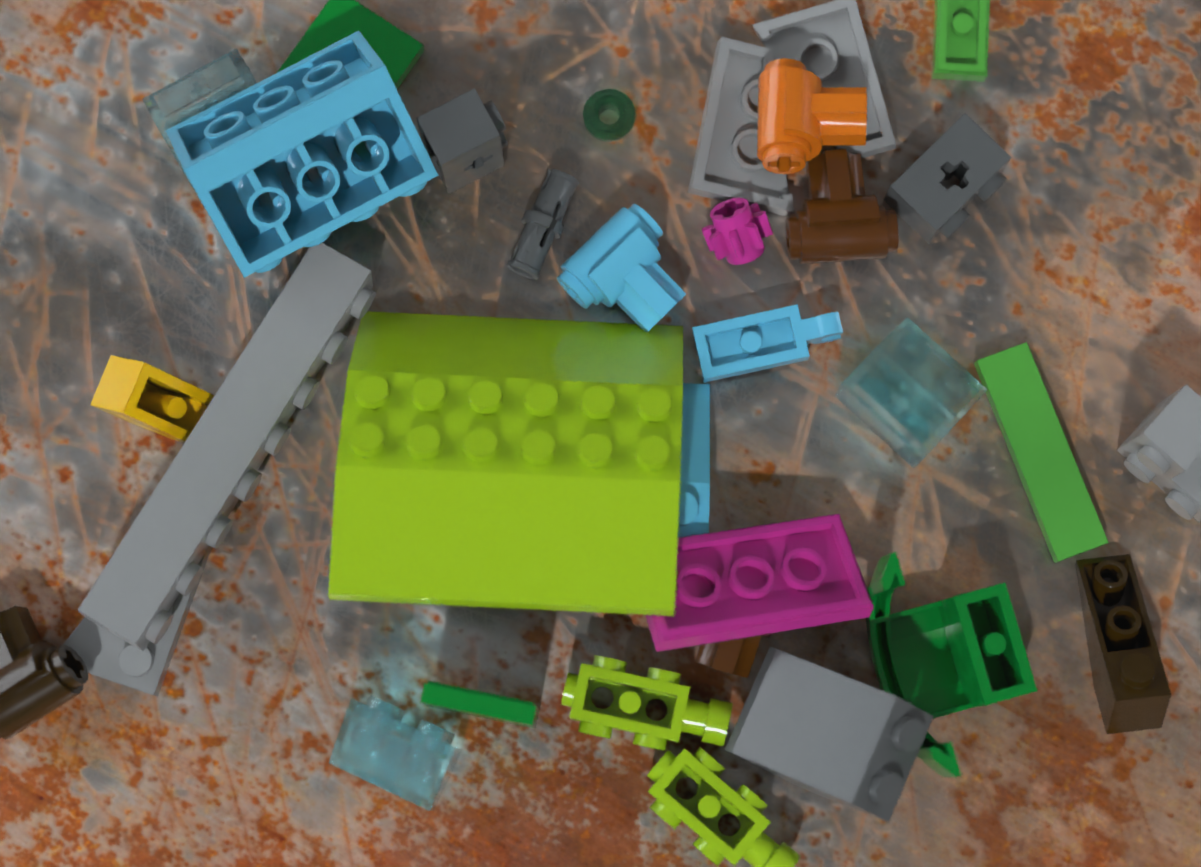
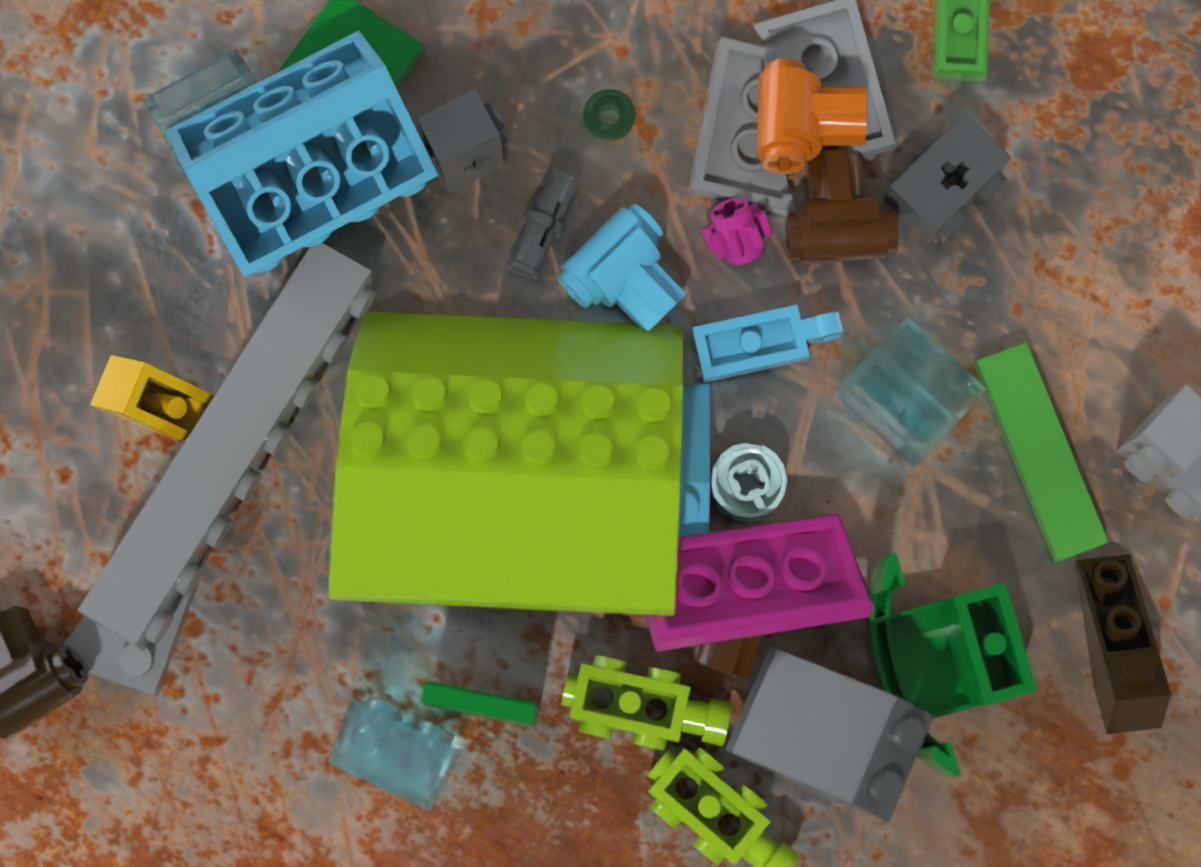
(747, 482): none -> light aqua wheel

